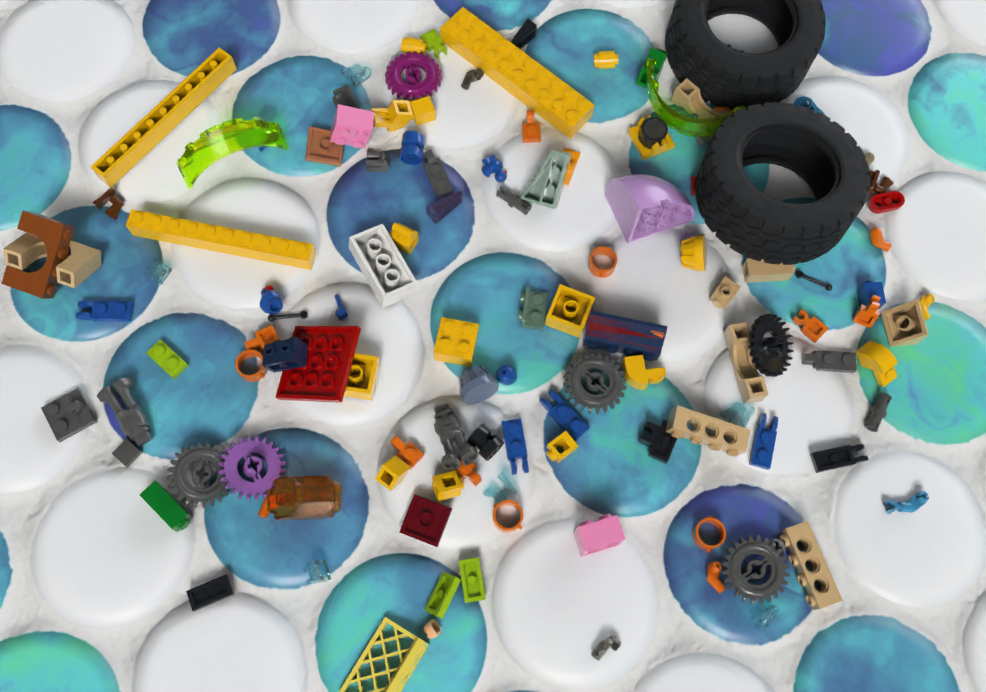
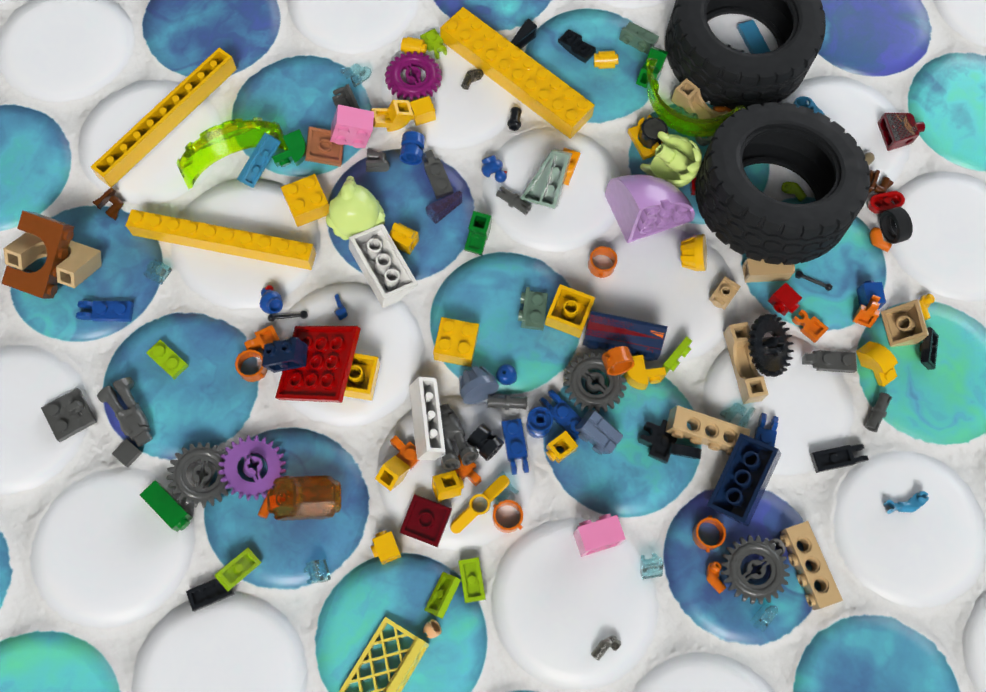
(237, 569): none -> lime plate
(259, 160): none -> dark azure tile
(296, 152): none -> green brick
(305, 200): none -> yellow brick
(354, 210): none -> yellowish green piece
(385, 547): none -> yellow brick
(427, 418): none -> white brick
(470, 513): none -> yellow piece
(478, 232): none -> green brick
(507, 402): none -> dark grey pin
(514, 122): none -> black pin
(530, 130): orange plate -> none
(539, 422): none -> blue wheel
(574, 45): none -> black slope
(598, 432): none -> sand blue brick
(618, 360): none -> orange piece
(638, 37): none -> sand green bracket
(651, 567): none -> clear light blue tile
(675, 160): none -> yellowish green piece
(682, 350): none -> lime plate
(684, 451): none -> black beam
(744, 479): none -> dark blue slope
(752, 37): none -> dark azure tile
(785, 300): none -> red brick
(795, 189): none -> lime arm
(895, 218): none -> black tyre
(899, 129): none -> dark red torso
(929, 349): none -> black plate

